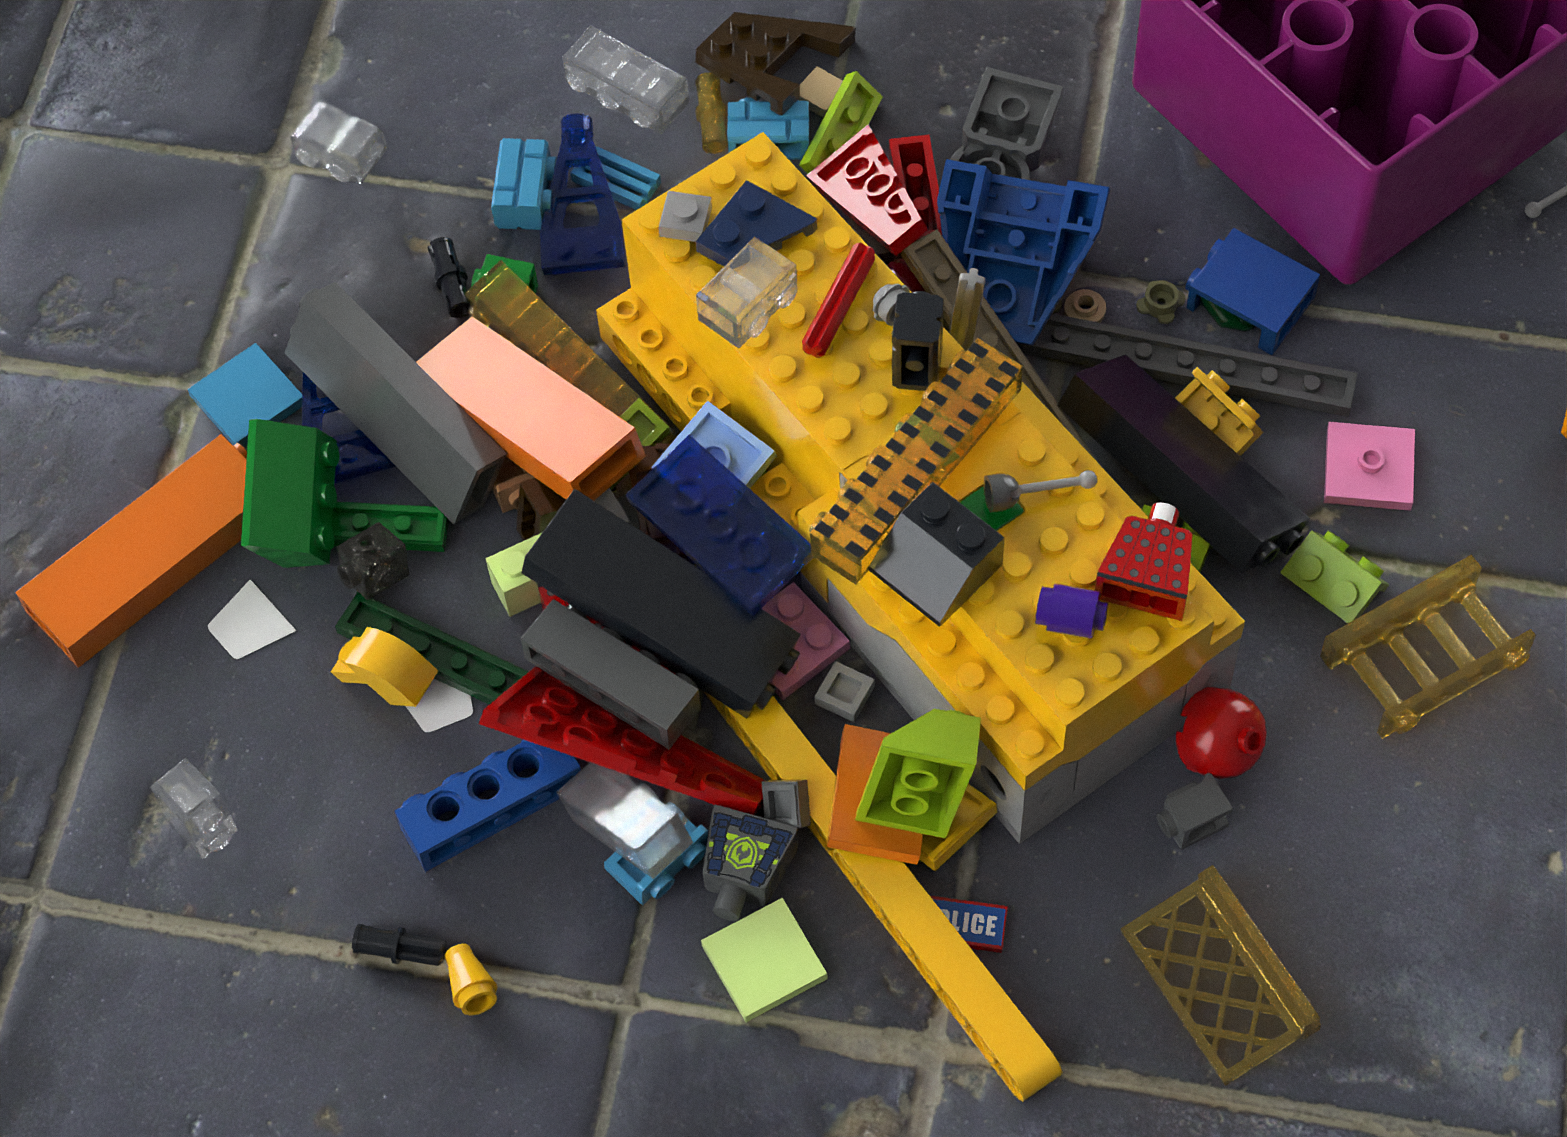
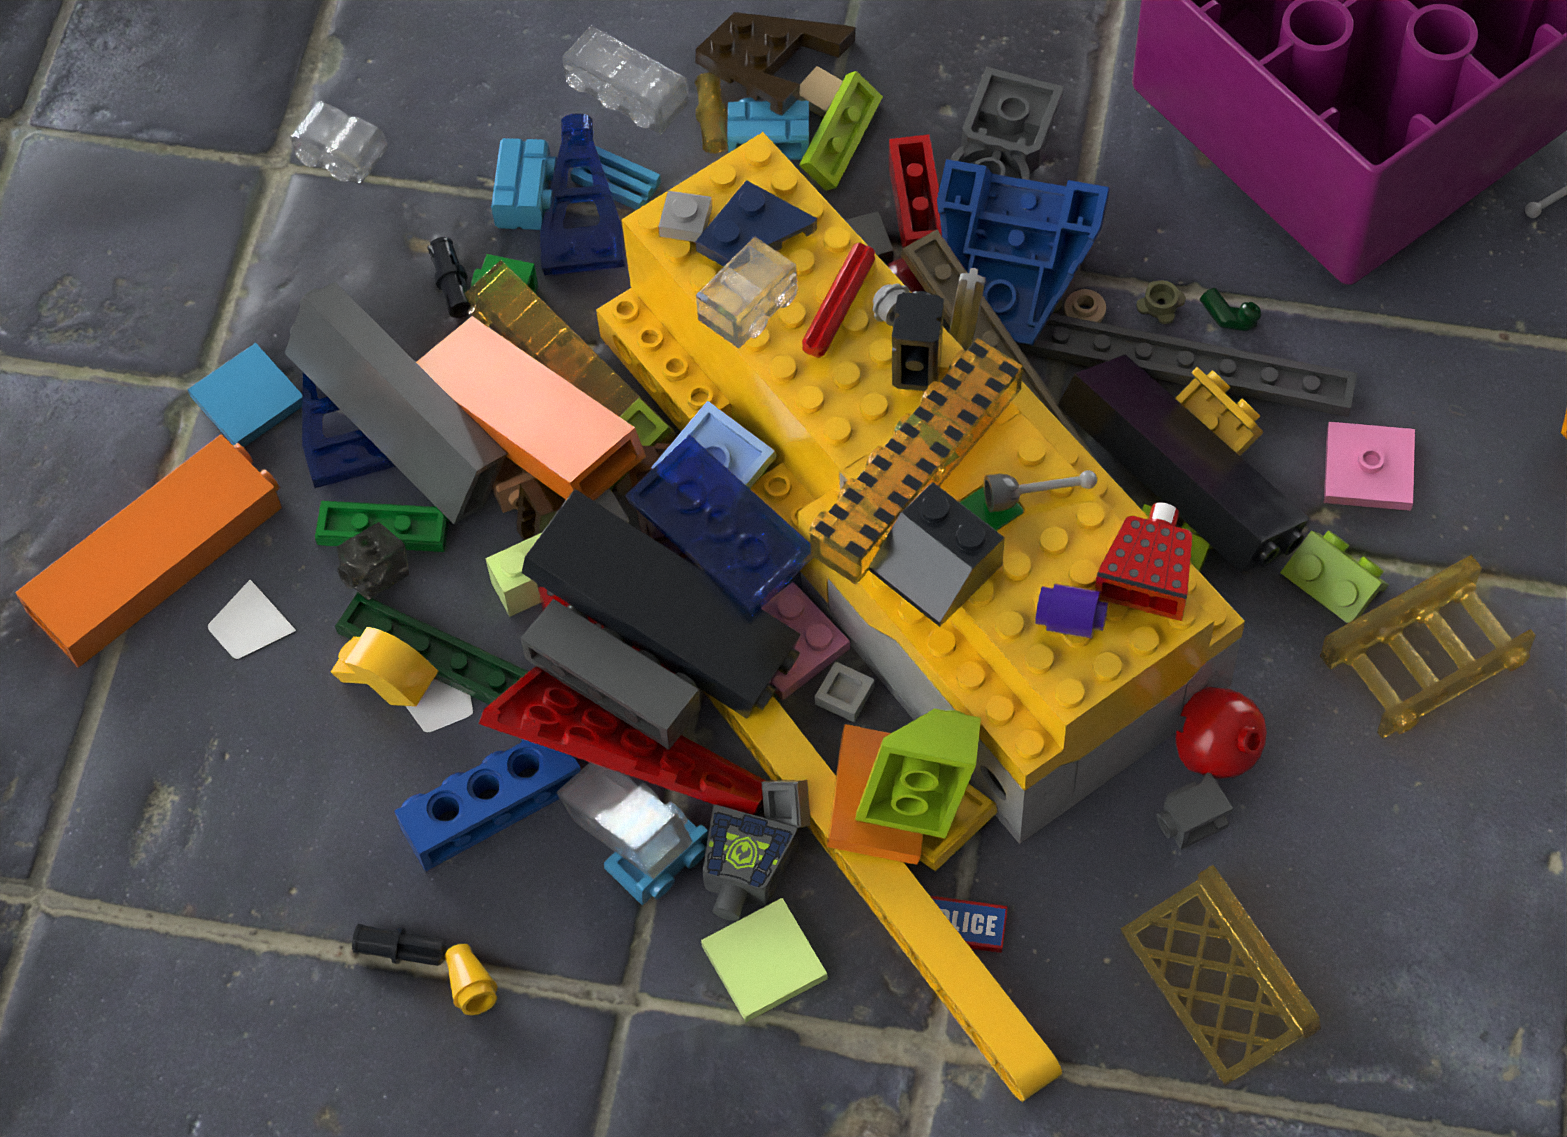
(194, 808): clear brick -> none
(289, 493): green slope -> none
(869, 191): wing -> none
(1254, 286): blue panel -> none

